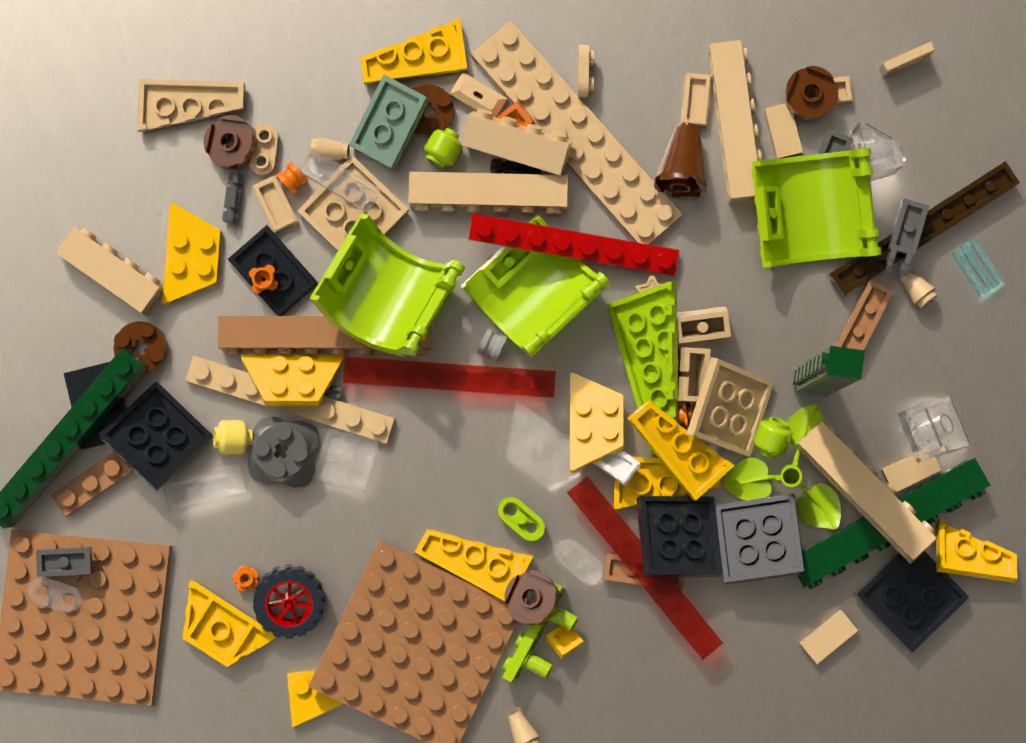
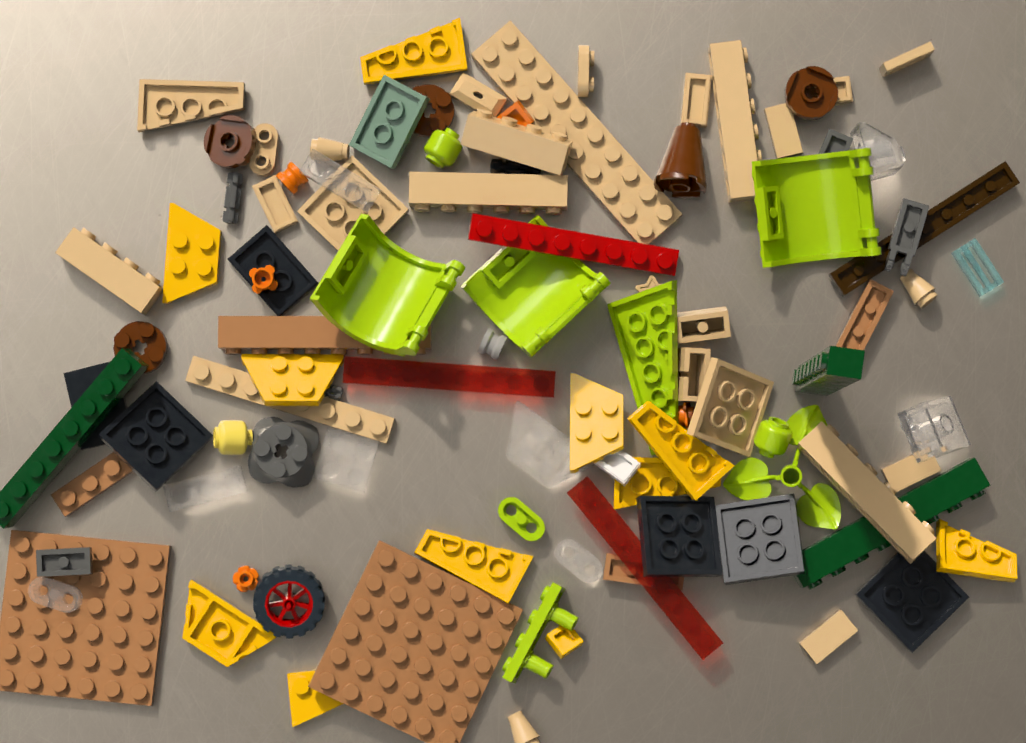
(538, 611): reddish brown plate -> none

